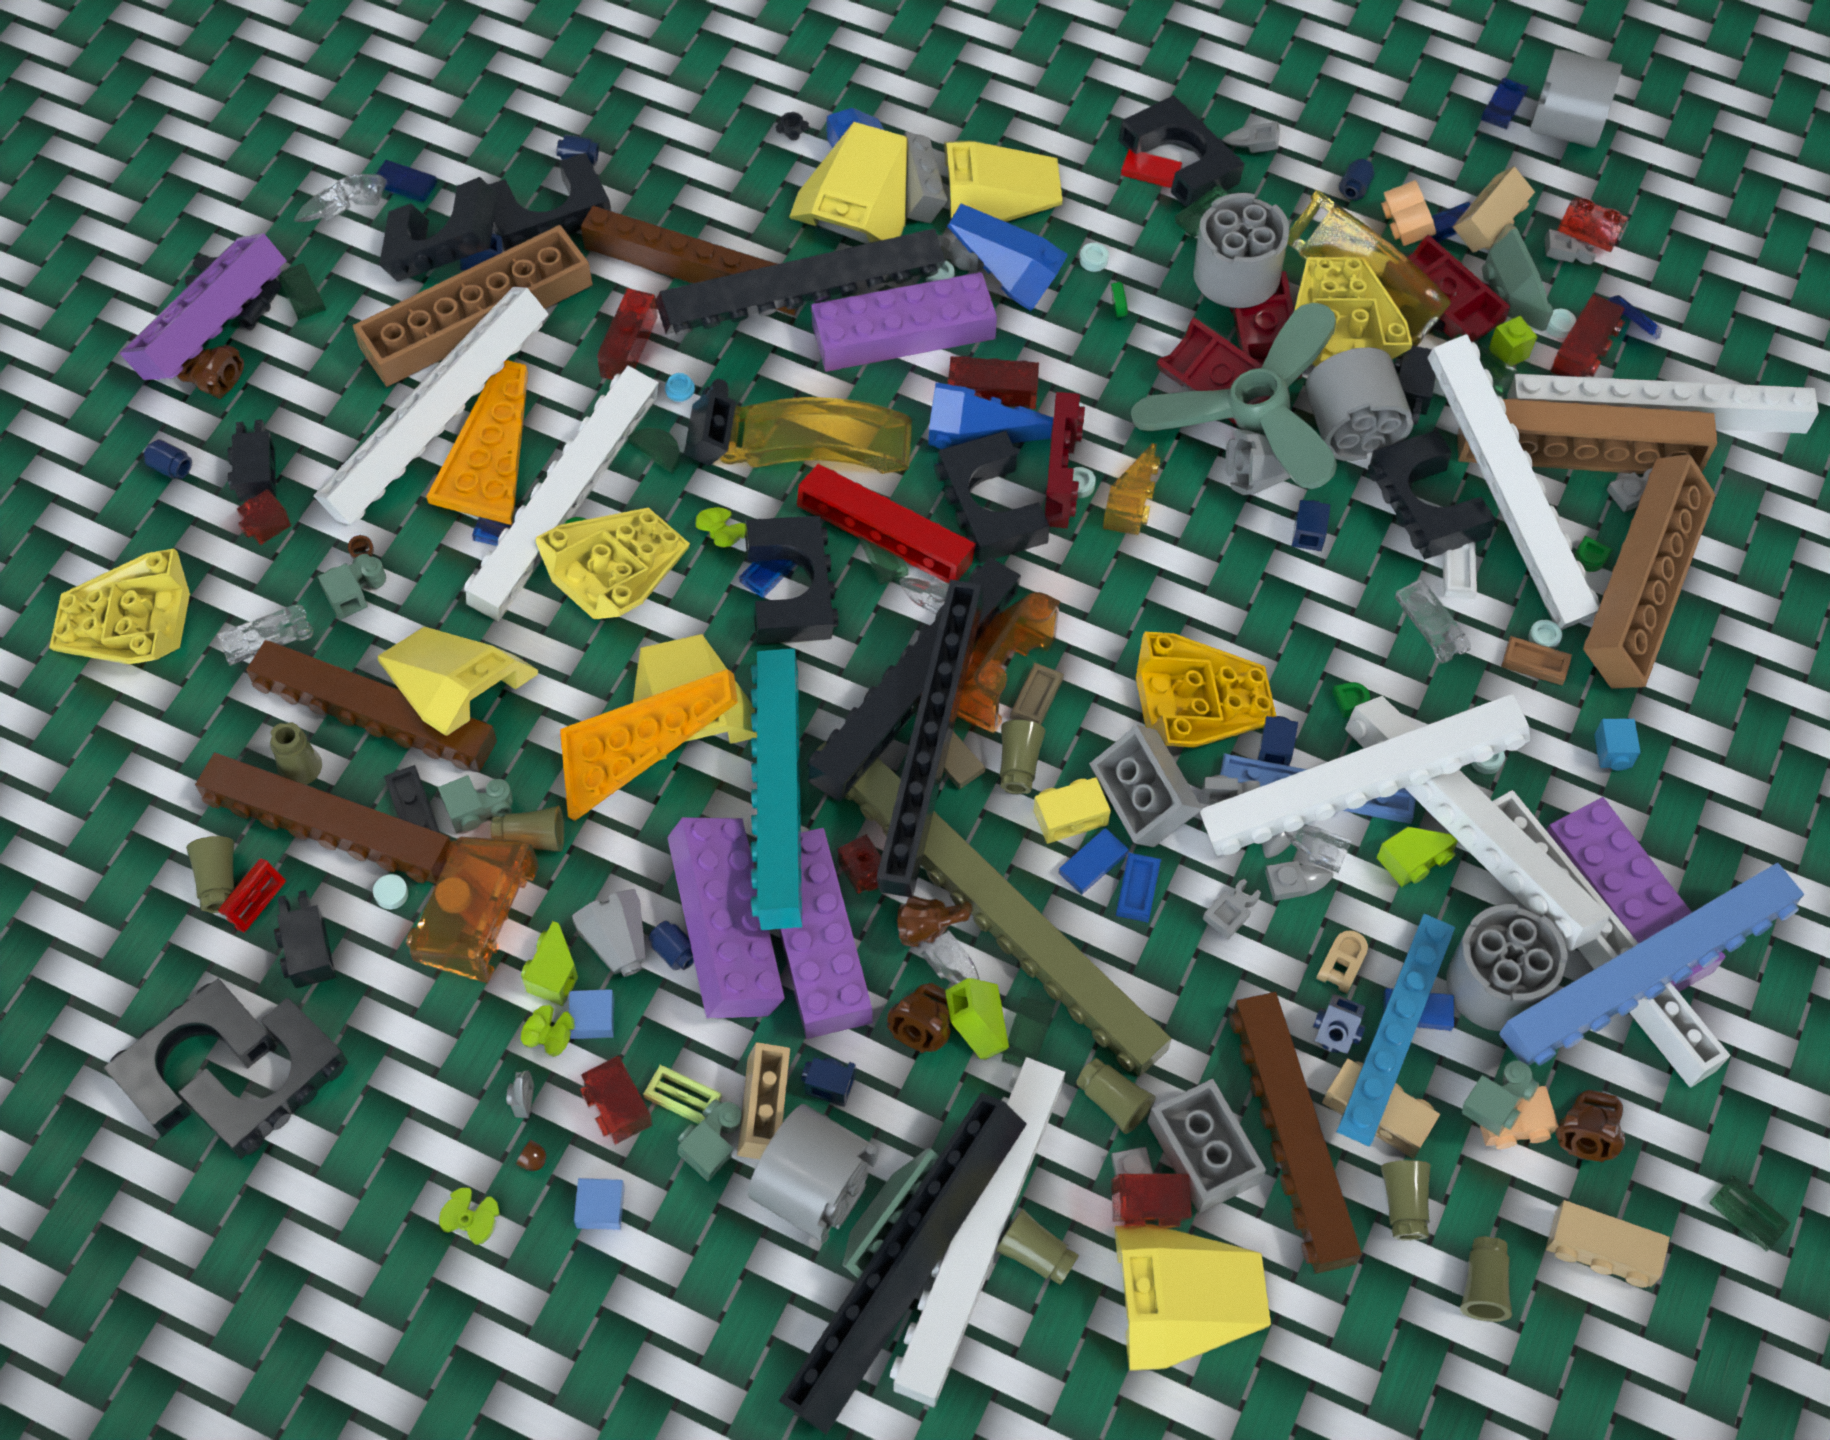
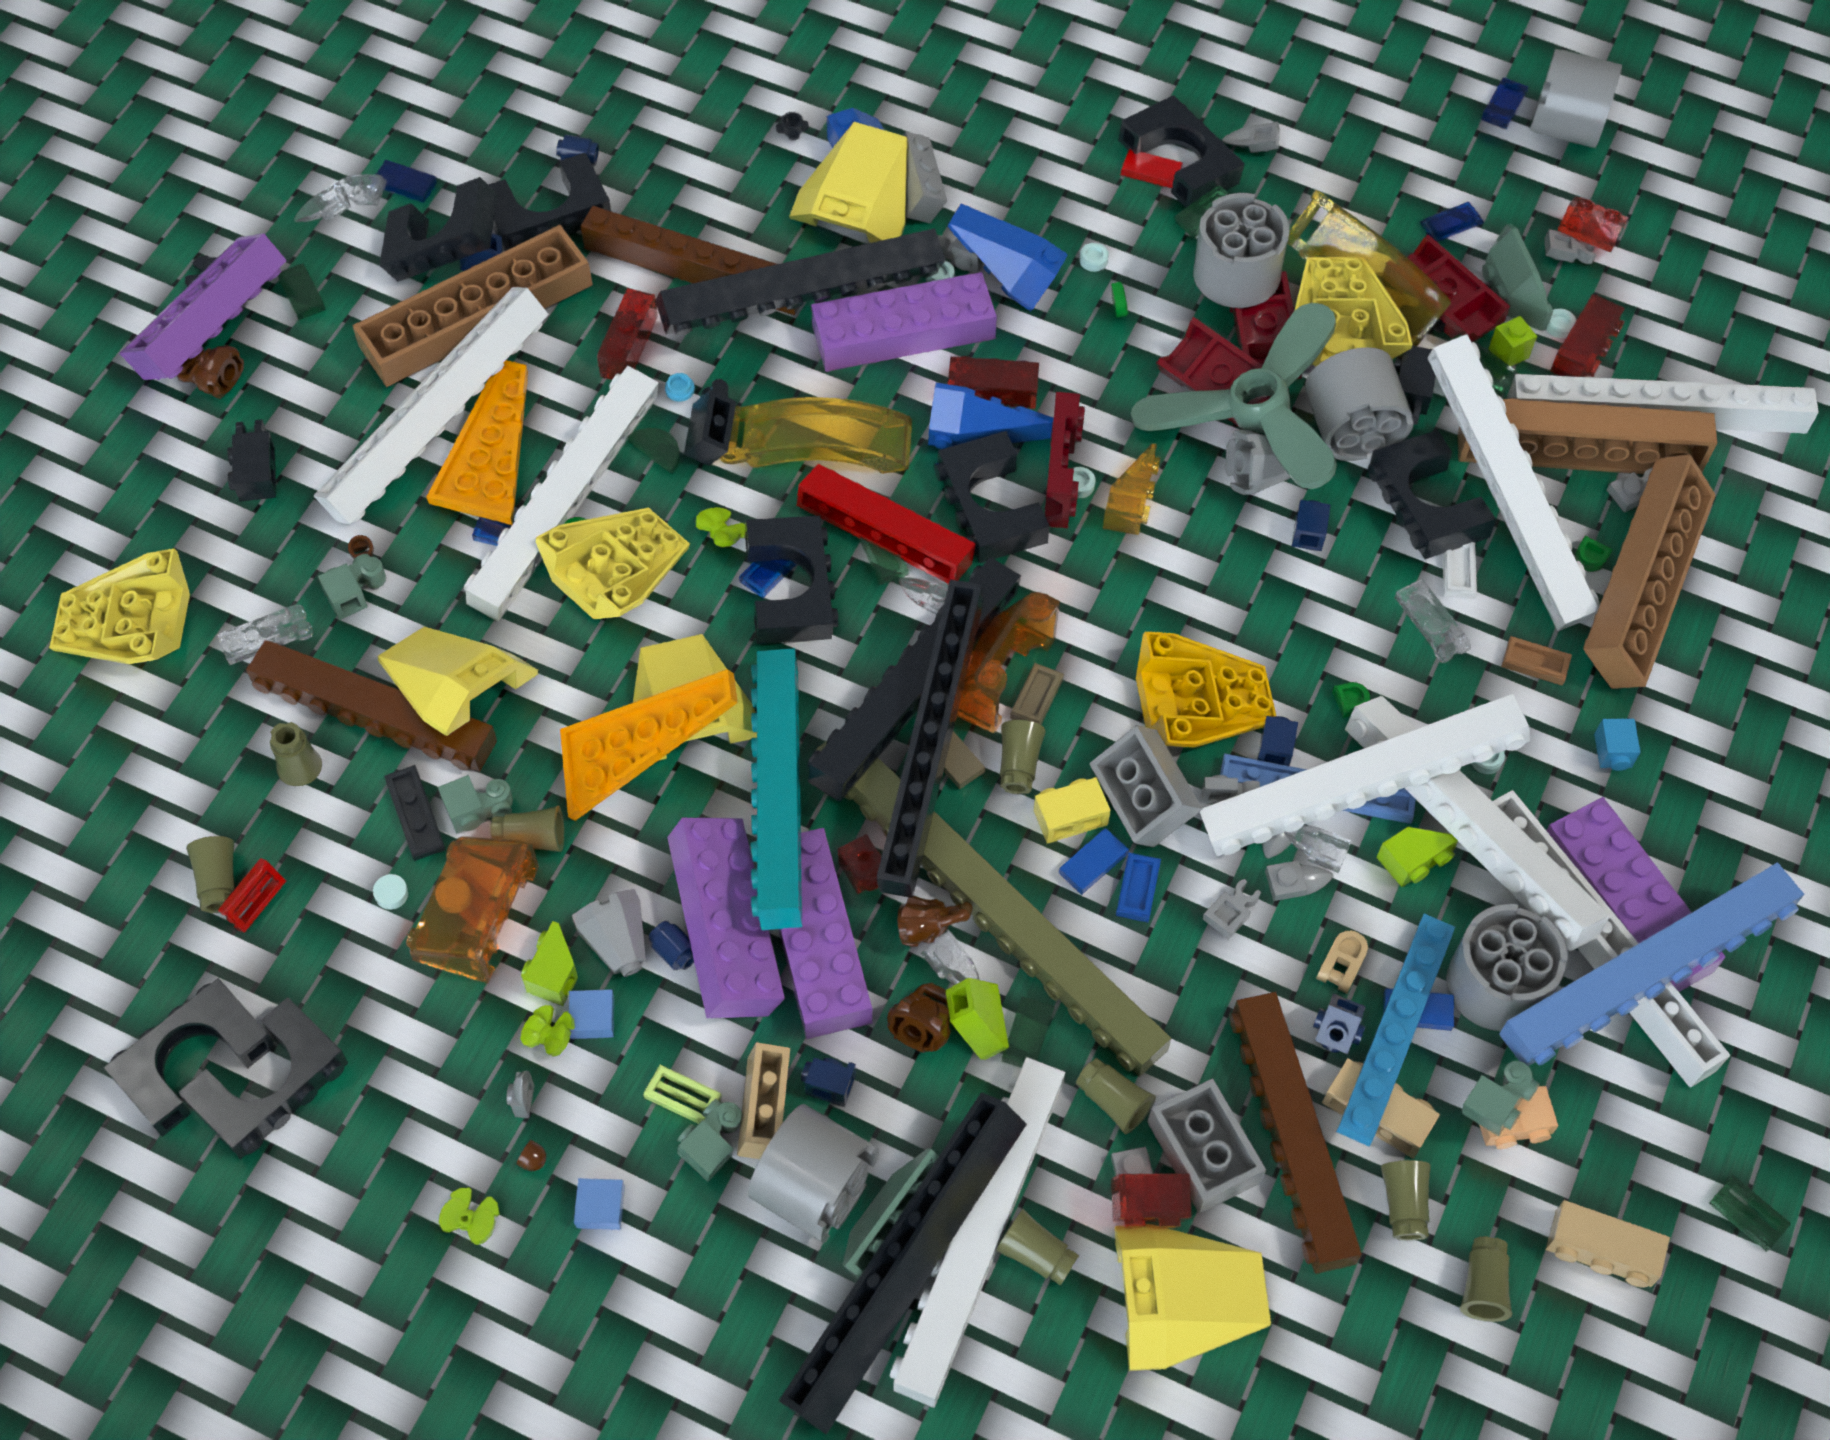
(167, 459): dark blue brick -> none
(260, 304): black axle -> none
(262, 517): clear red brick -> none
(304, 943): black hinge -> none
(324, 818): reddish brown brick -> none
(615, 1100): clear red brick -> none
(1001, 180): light yellow wedge -> none
(1357, 179): dark blue brick -> none
(1409, 213): light nougat brick -> none
(1493, 209): tan brick -> none
(1545, 633): light aqua tile -> none
(1591, 1130): reddish brown piece -> none
(1638, 317): clear blue tile -> none

